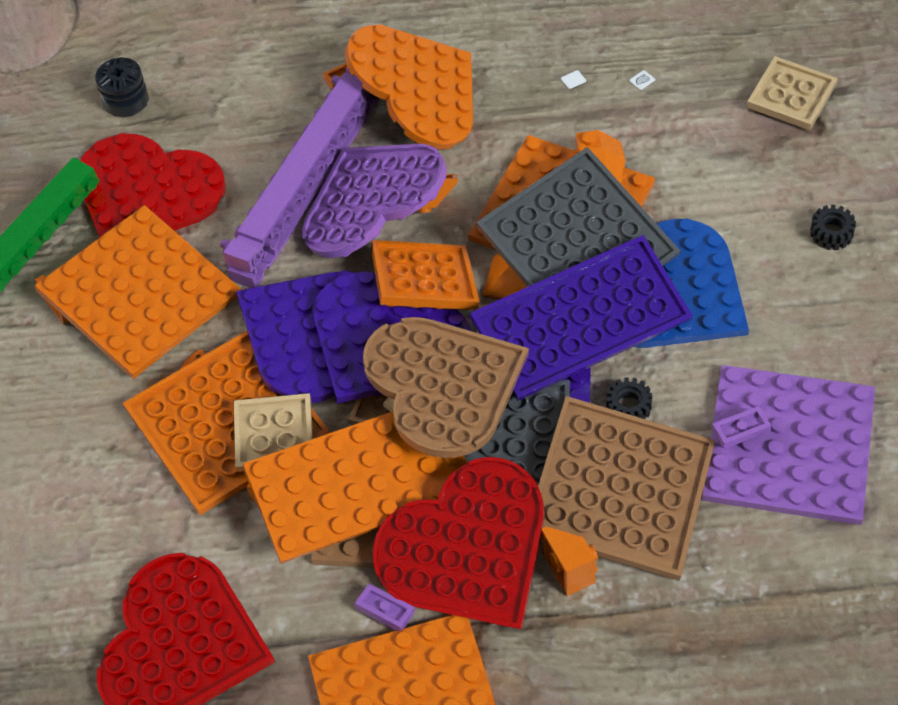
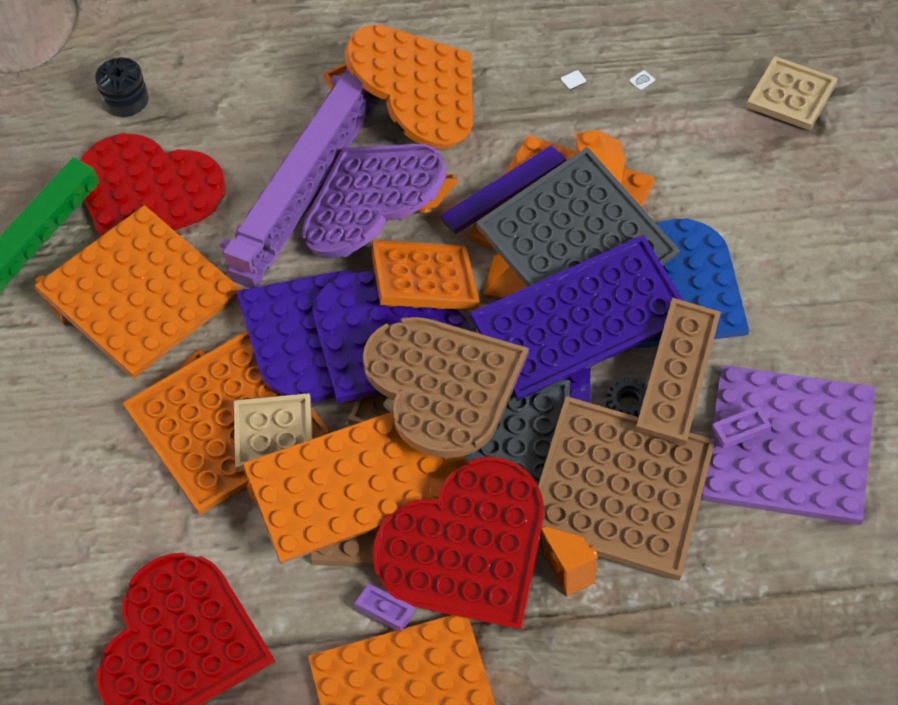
(501, 190): none -> dark purple tile
(678, 371): none -> medium nougat plate
(829, 237): black tyre -> none

